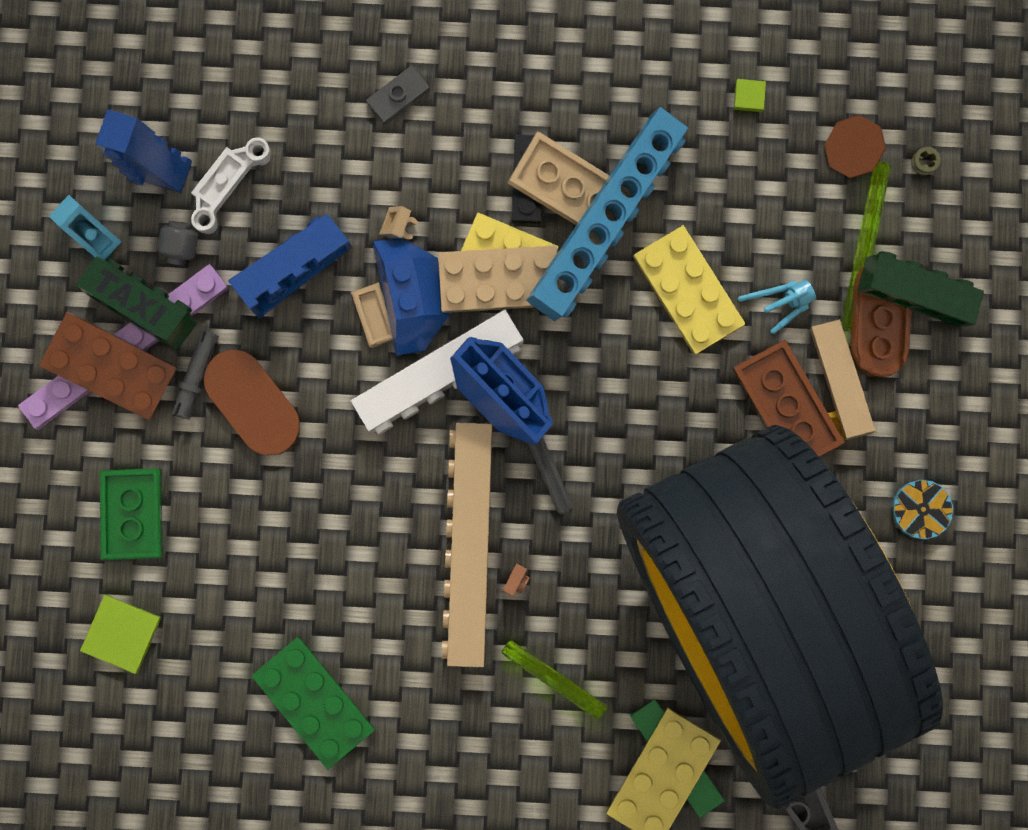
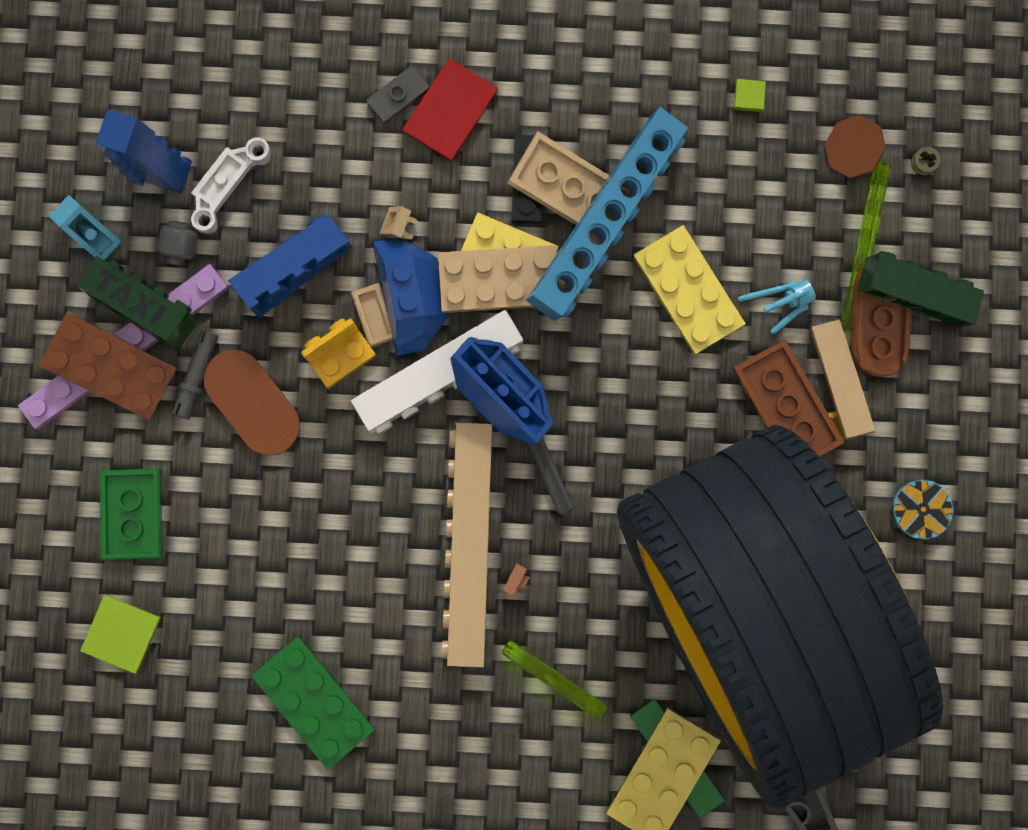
(338, 352): none -> yellow bracket
(450, 110): none -> red tile

